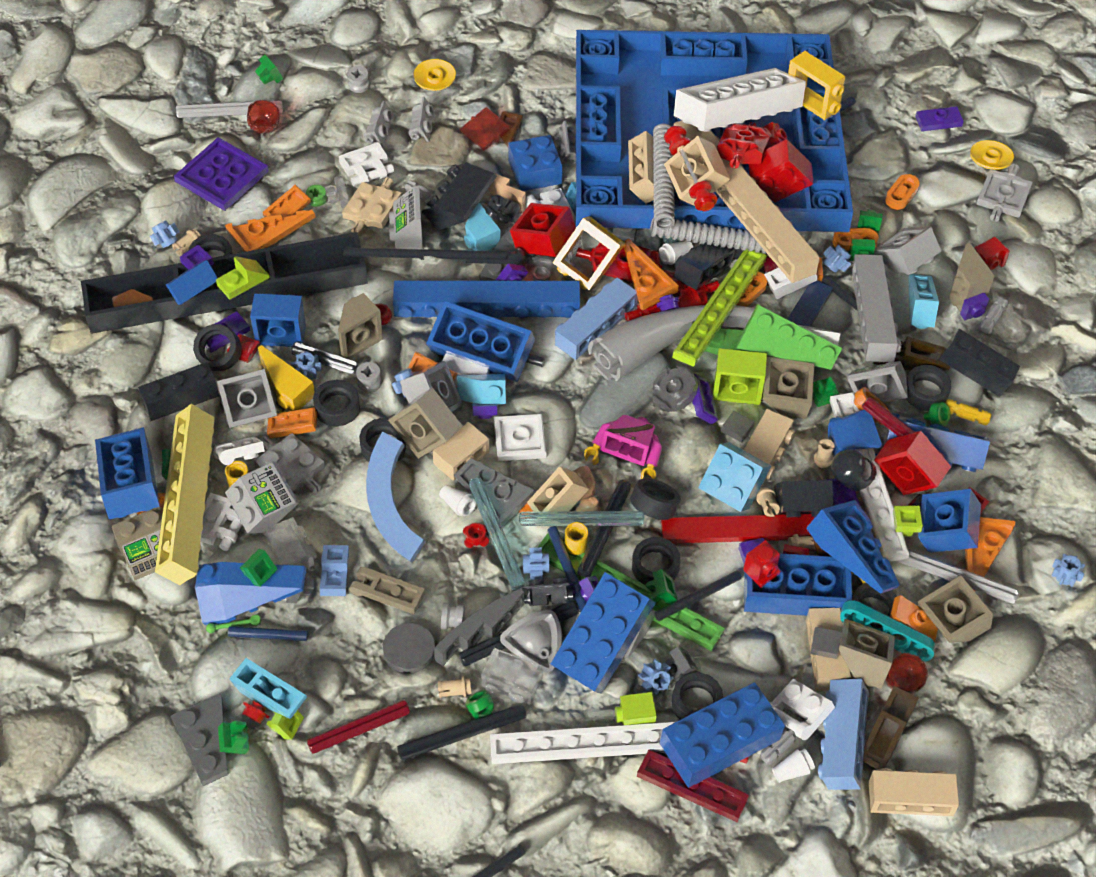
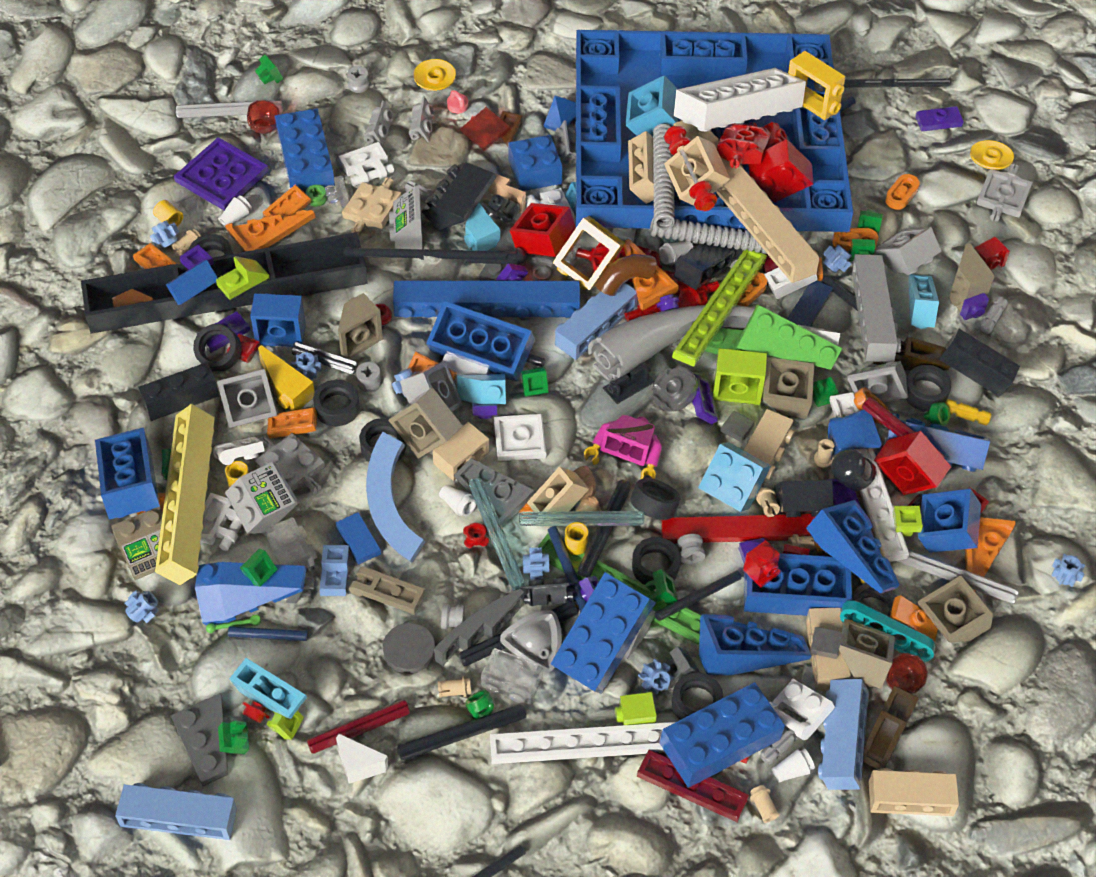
(141, 606): none -> medium blue gear
(152, 257): none -> orange plate
(166, 211): none -> yellow beam
(176, 811): none -> medium blue brick
(236, 210): none -> white cone
(304, 149): none -> blue brick
(358, 537): none -> blue tile
(359, 760): none -> white slope
(457, 102): none -> coral tile
(534, 381): none -> green tile
(560, 110): none -> blue slope
(624, 269): none -> reddish brown cylinder
(629, 383): none -> black hinge
(651, 106): none -> dark azure brick
(691, 549): none -> light grey wheel
(739, 648): none -> blue wedge
(763, 801): none -> tan pin
(872, 83): none -> black bar

